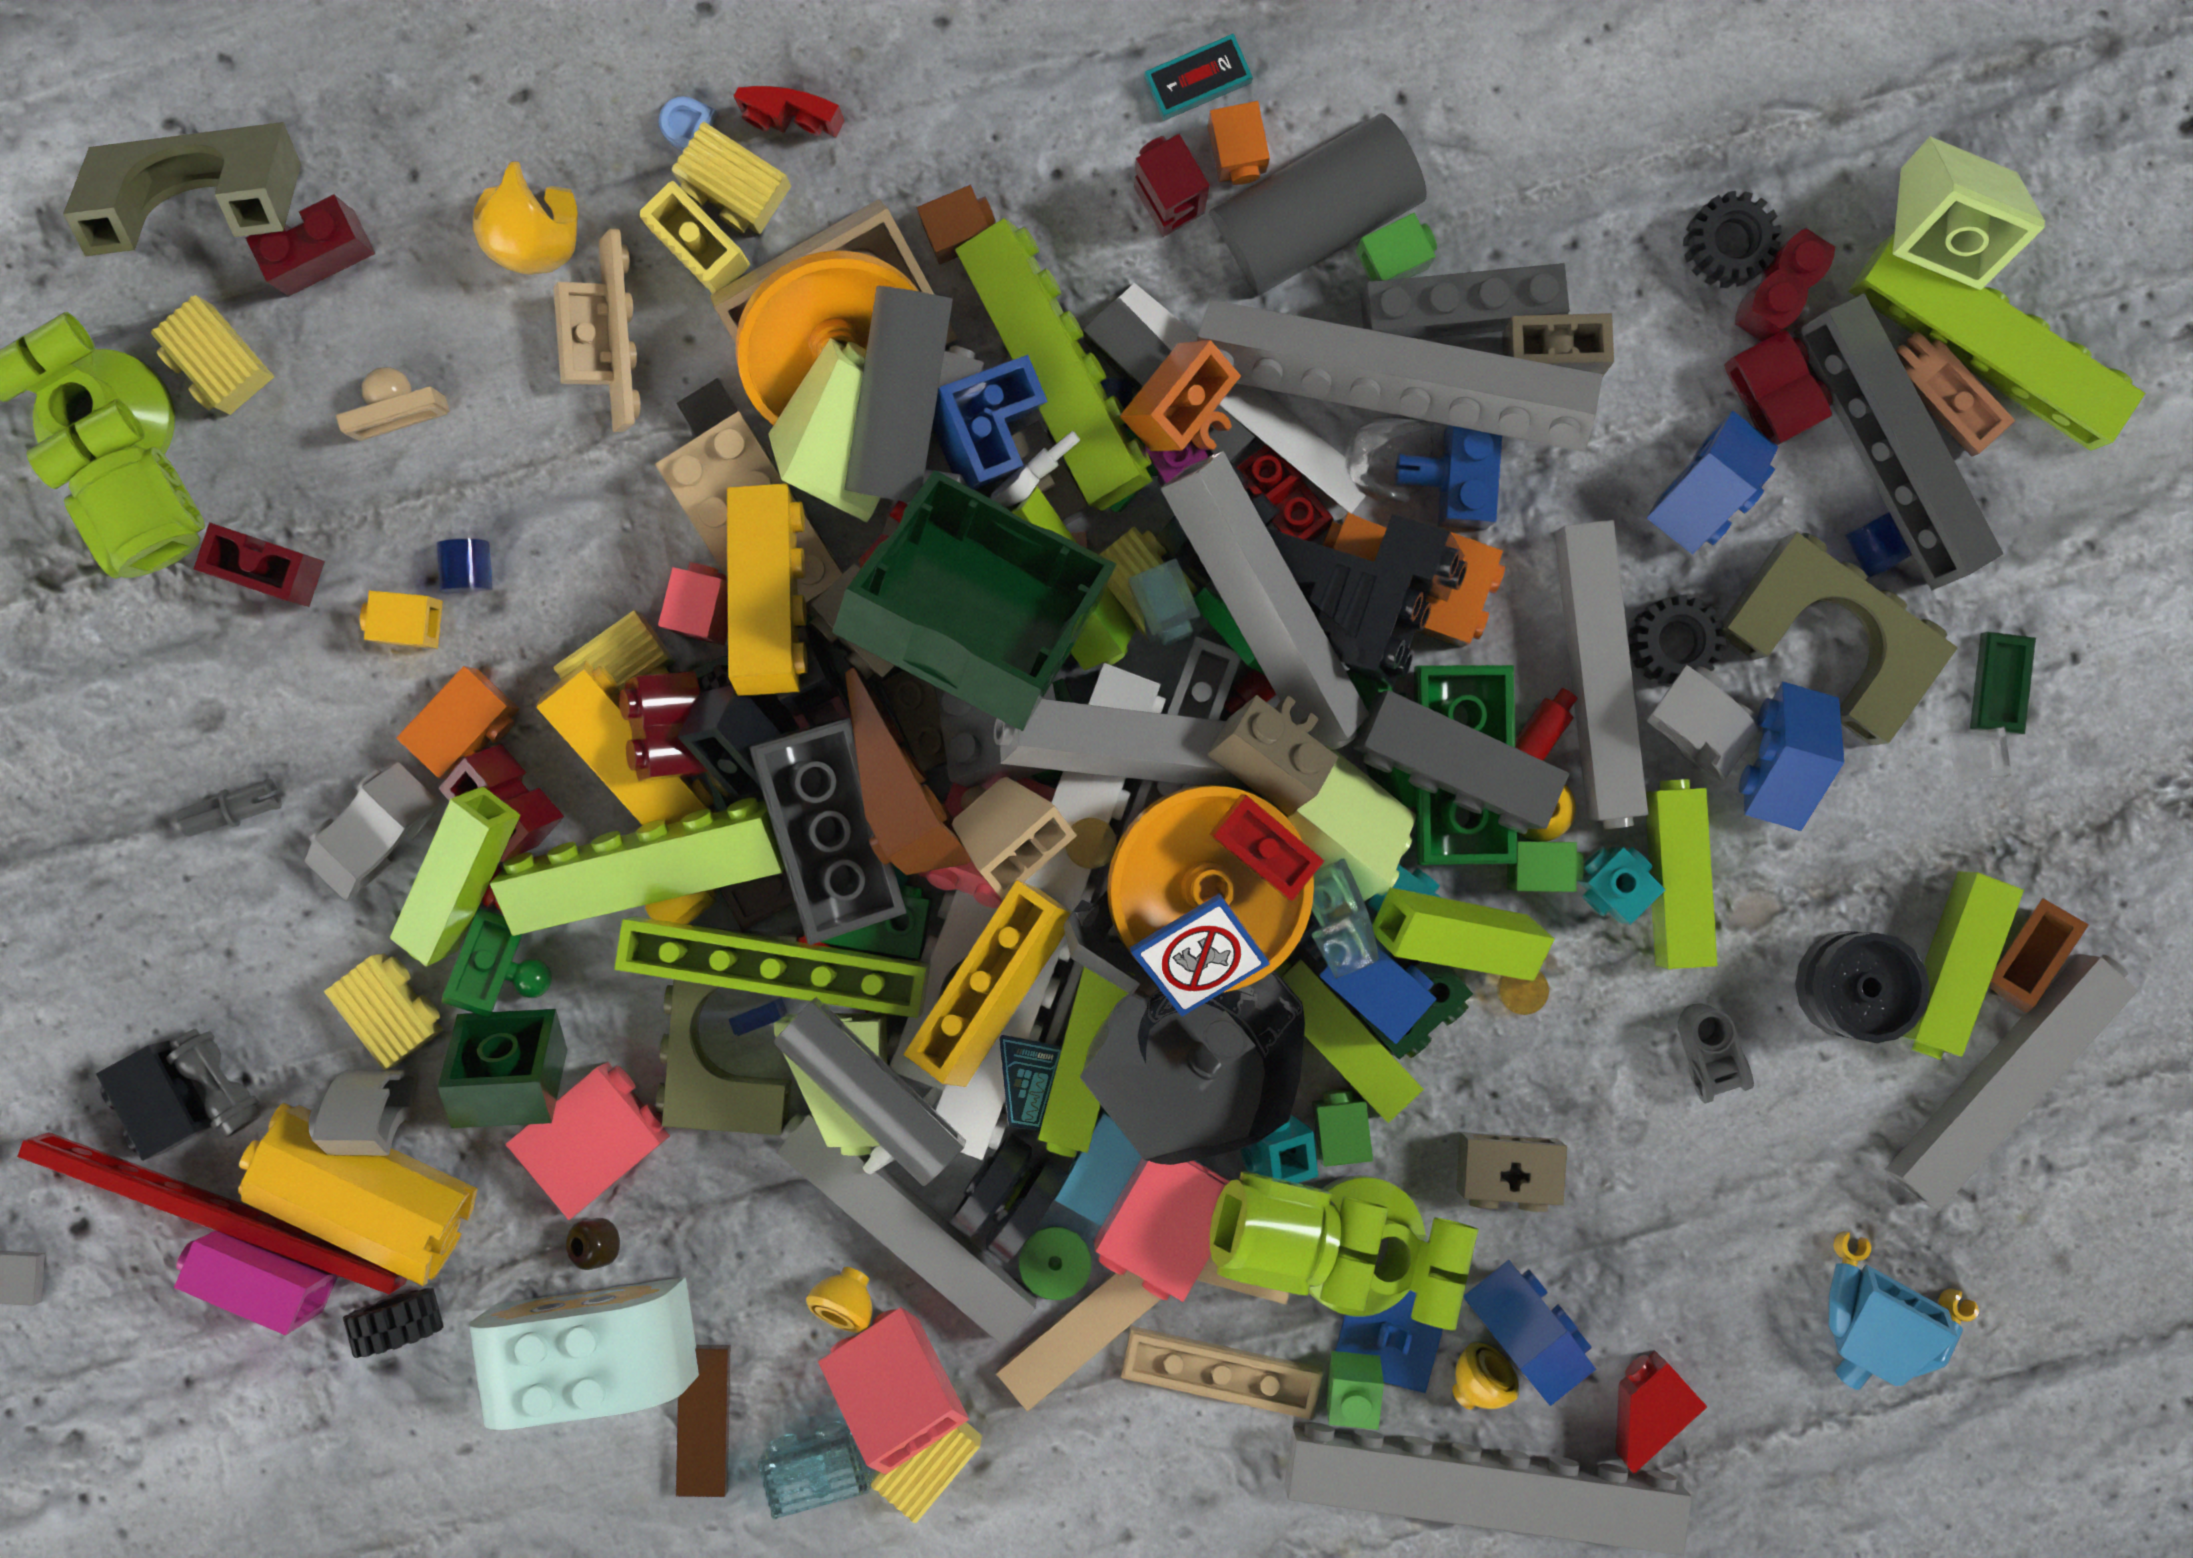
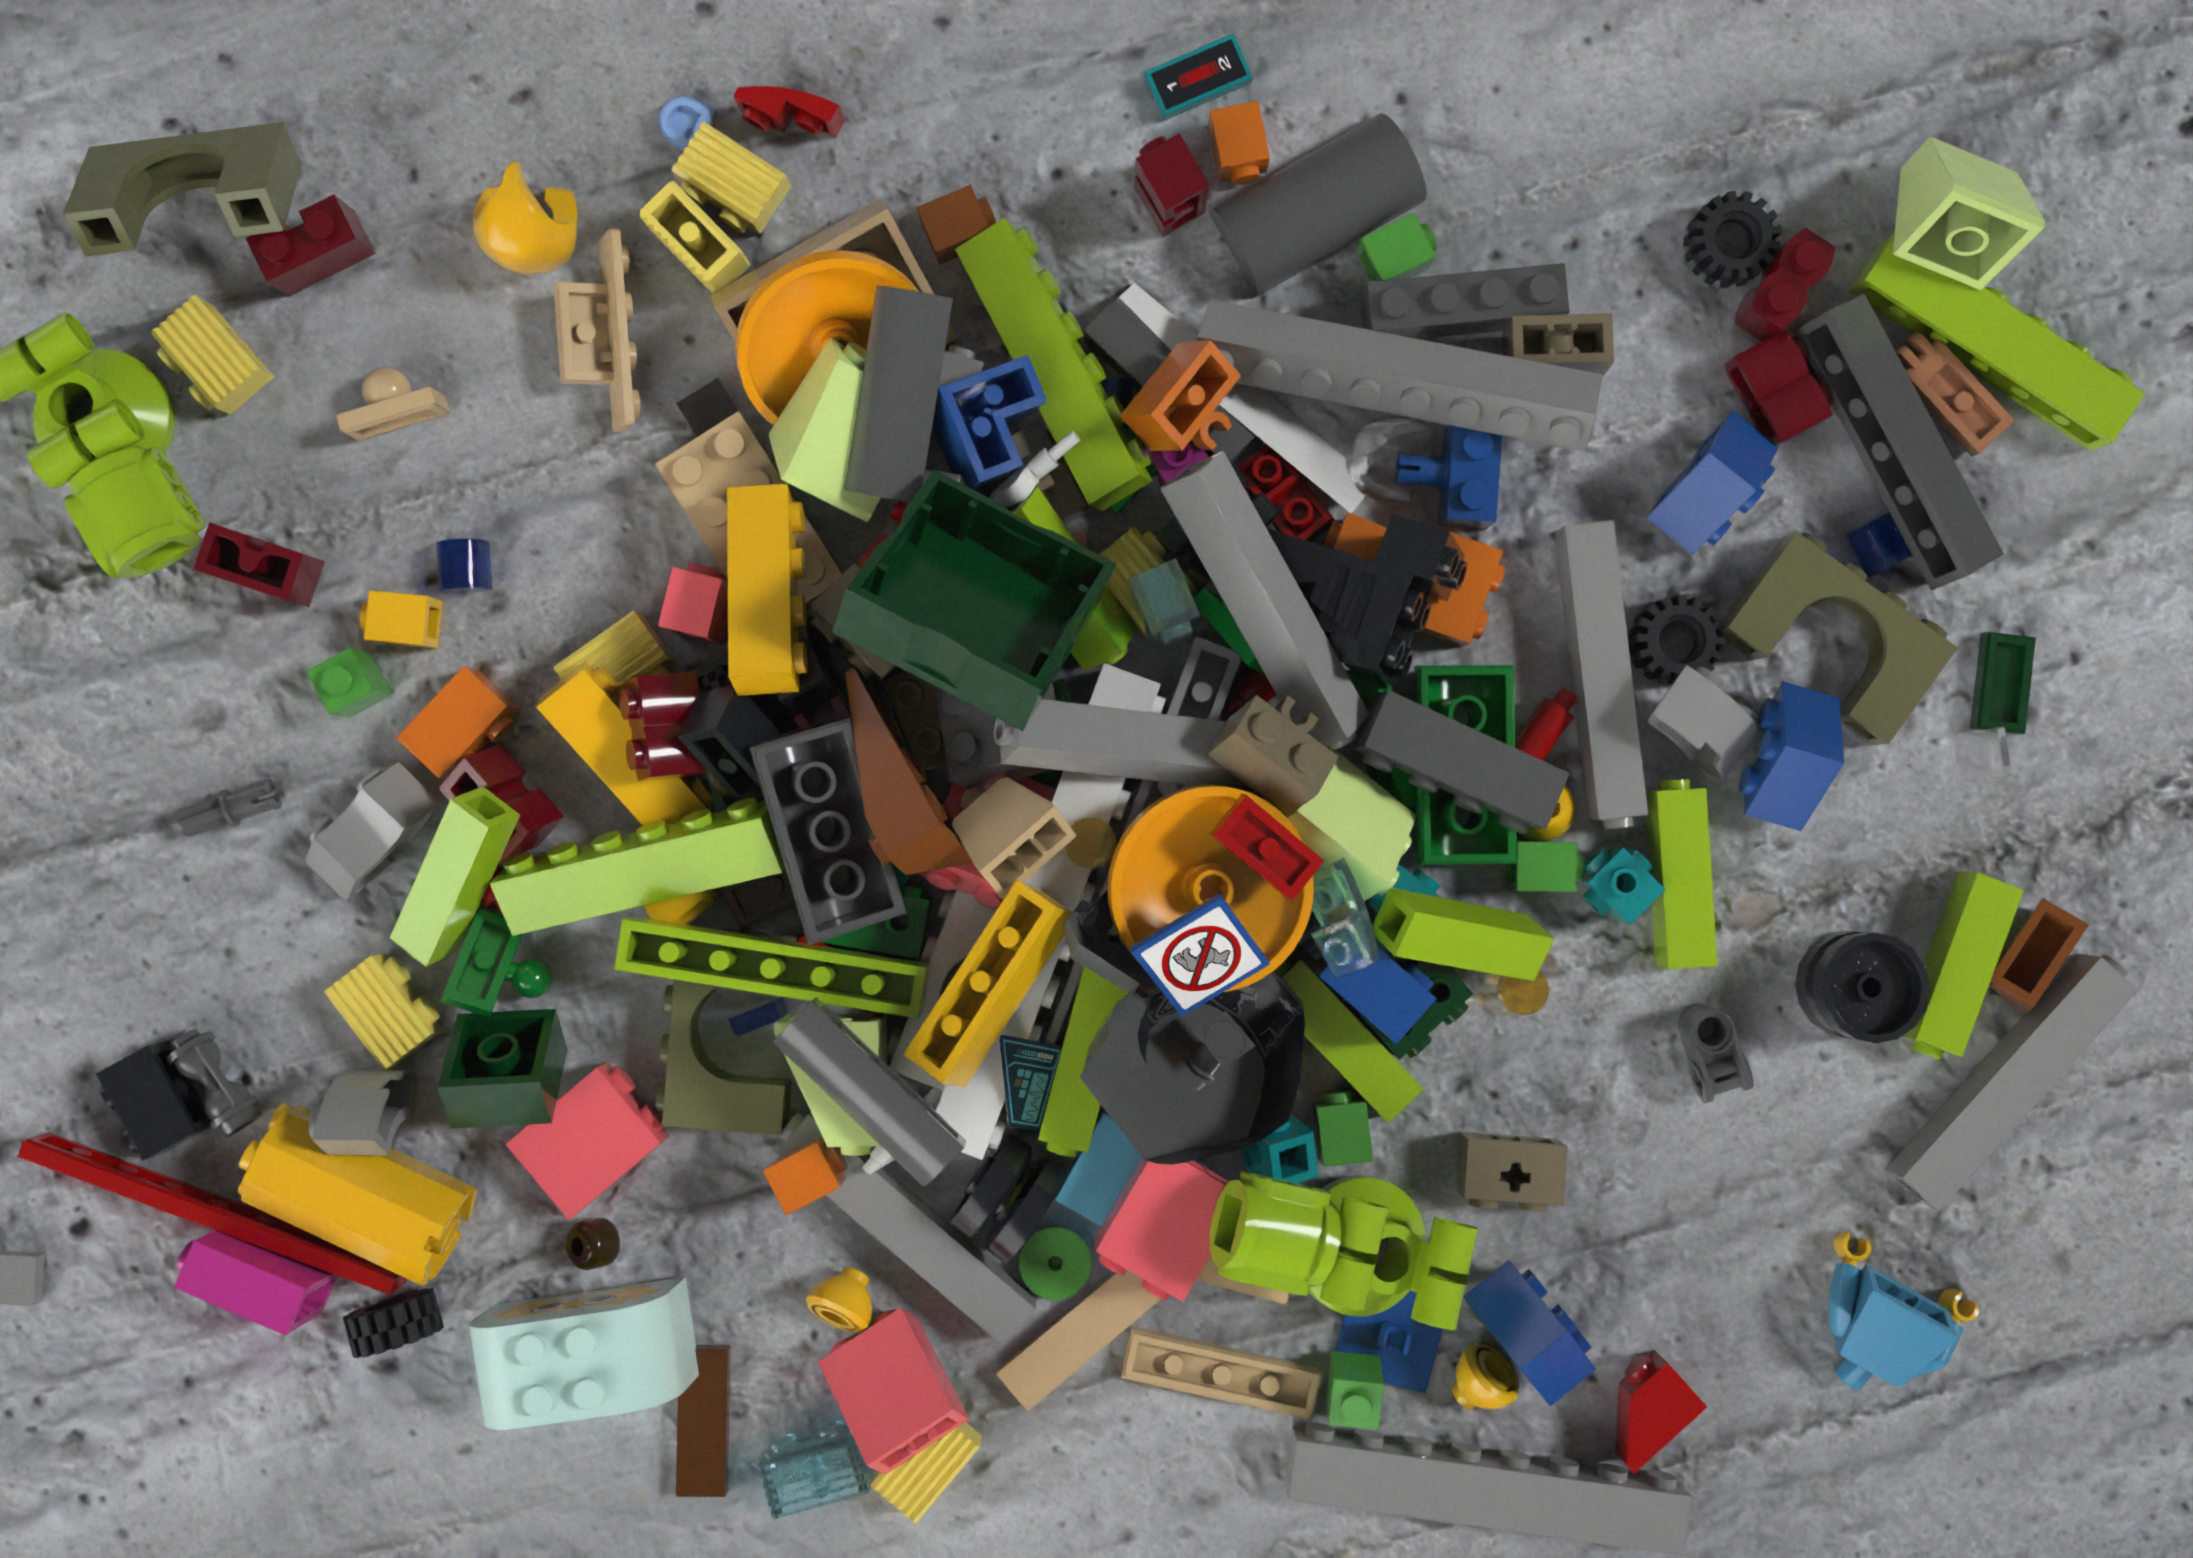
(349, 682): none -> bright green brick
(806, 1174): none -> orange brick

